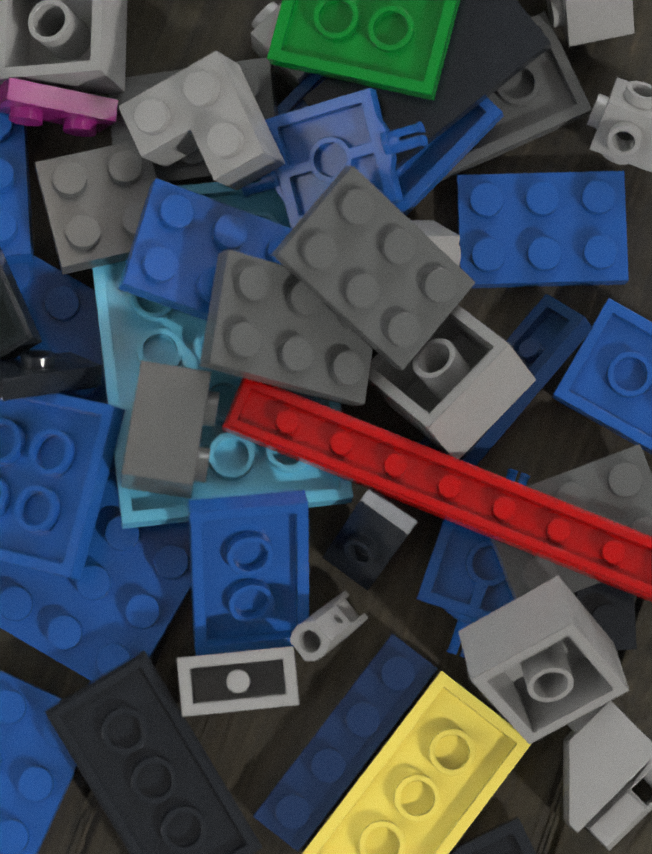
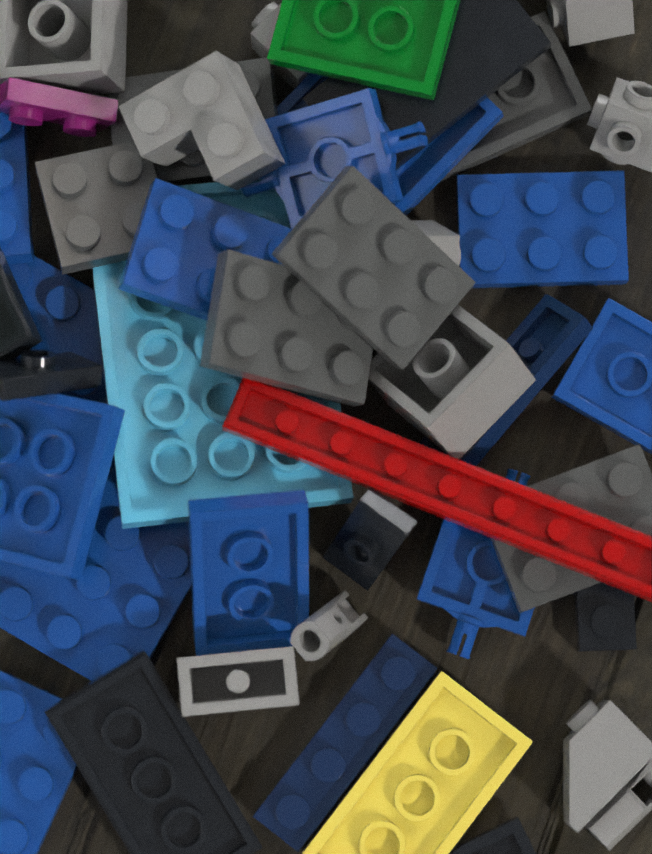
(167, 429): dark grey brick -> none
(543, 660): light grey brick -> none

